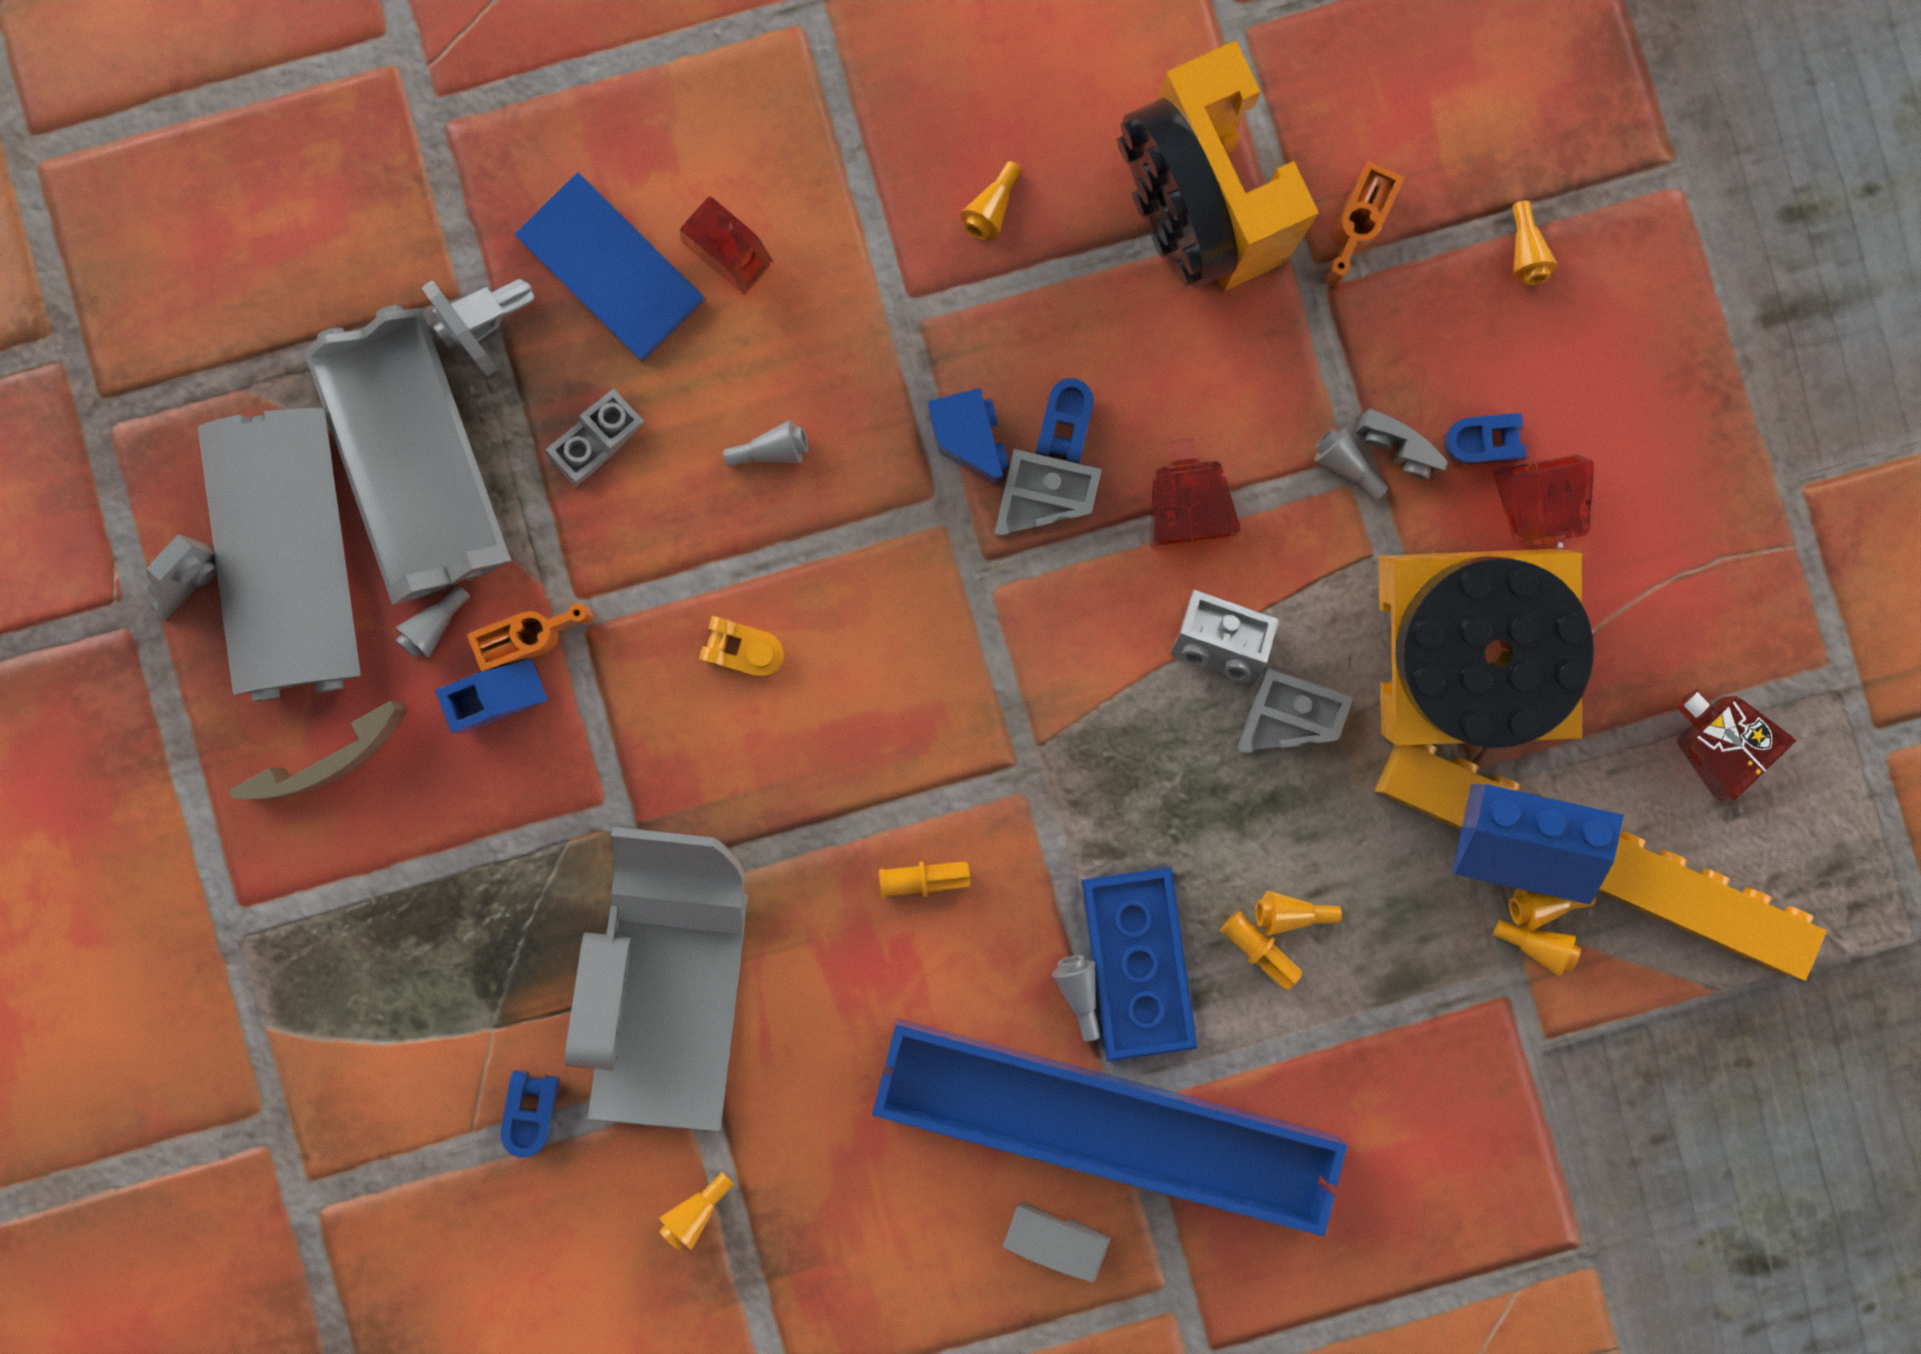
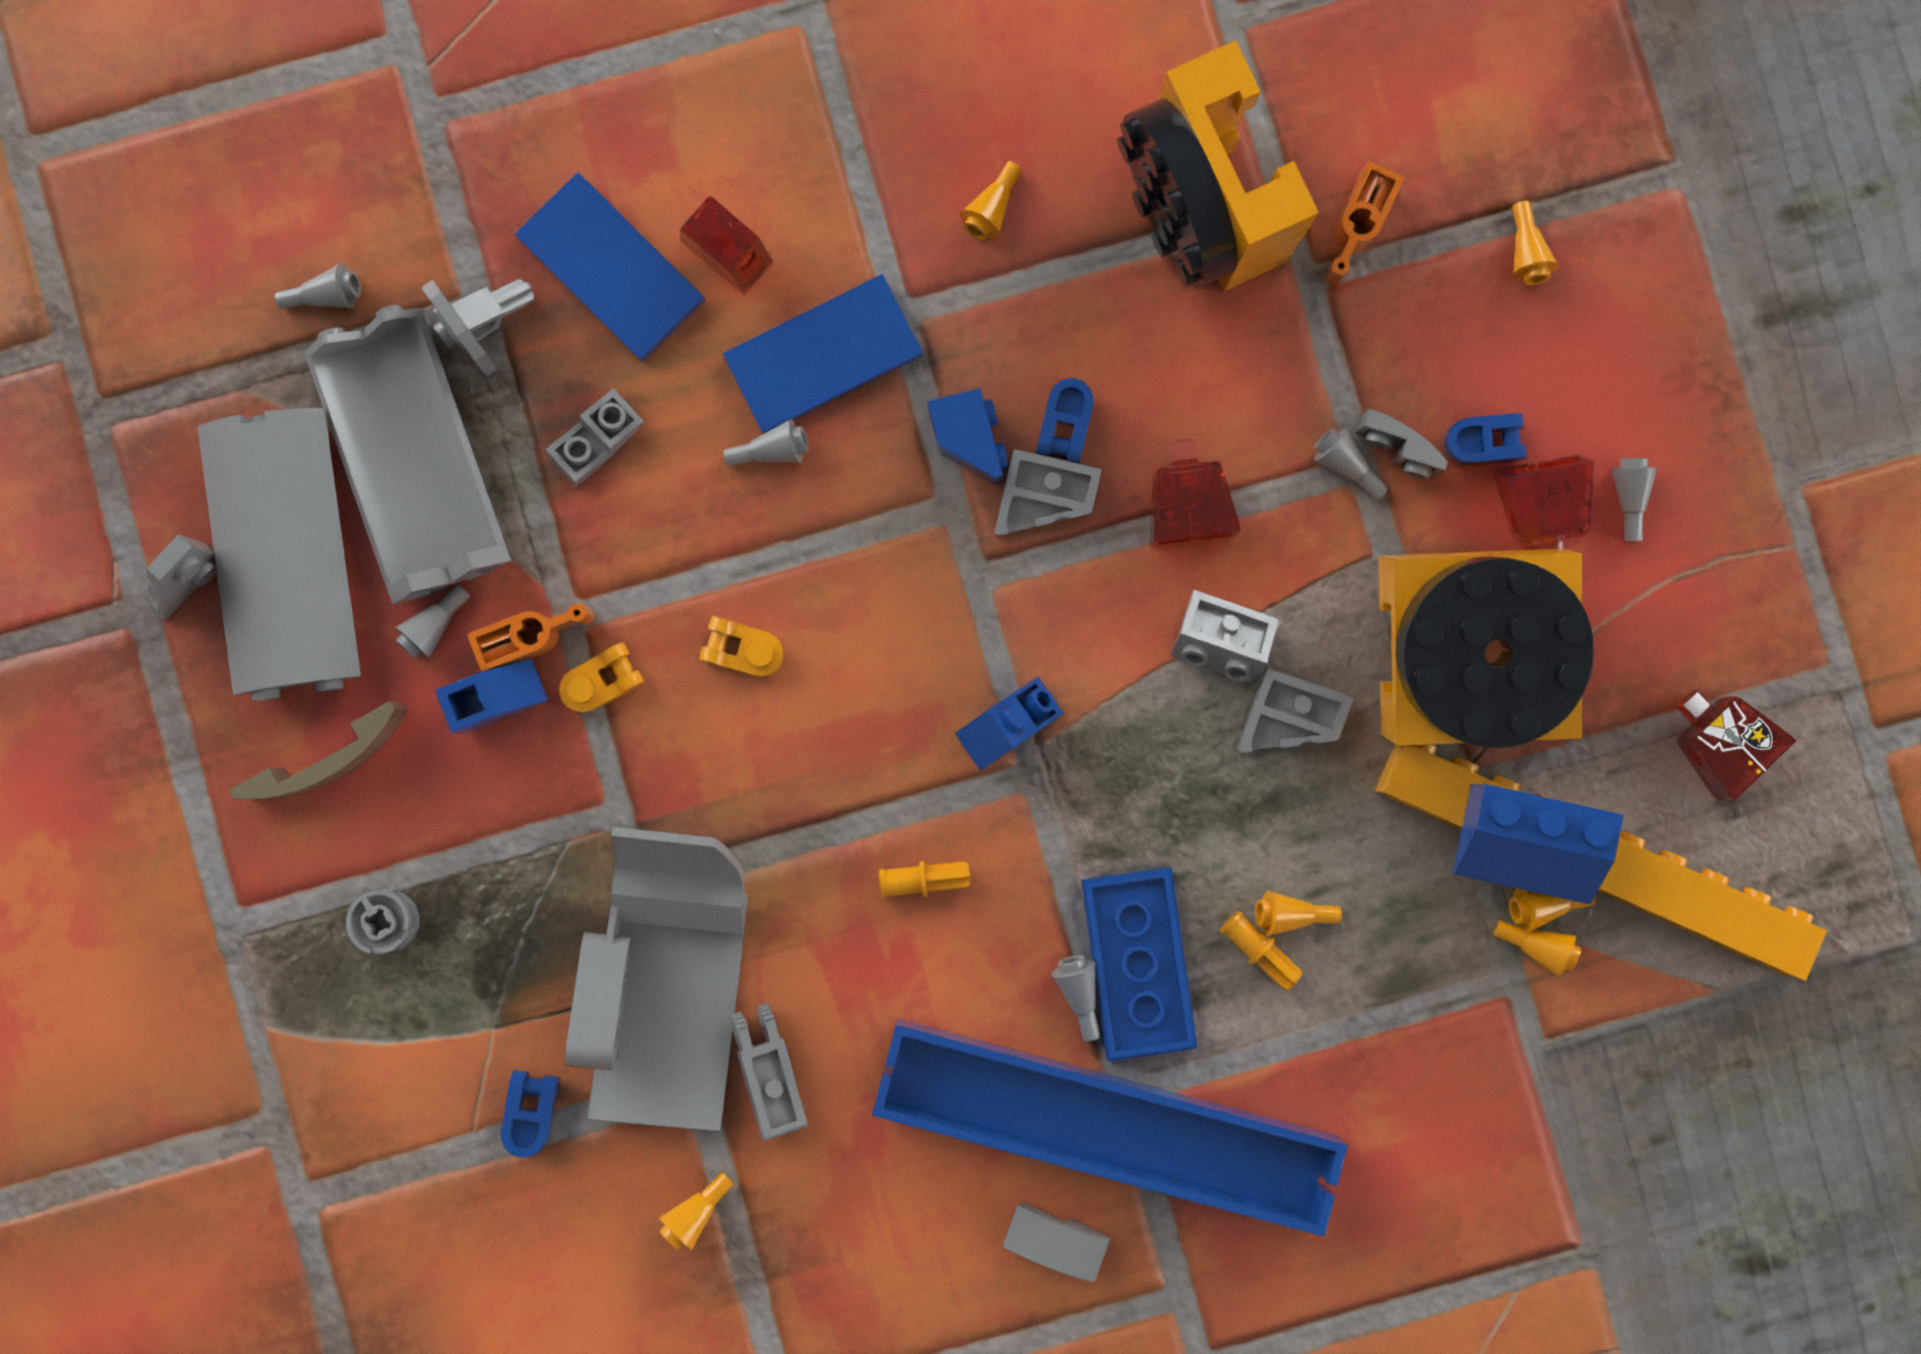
(330, 289): none -> light grey cone
(382, 921): none -> light grey wheel
(585, 687): none -> light orange plate
(768, 1077): none -> light grey hinge
(823, 354): none -> blue tile
(1009, 723): none -> blue slope
(1633, 486): none -> light grey cone

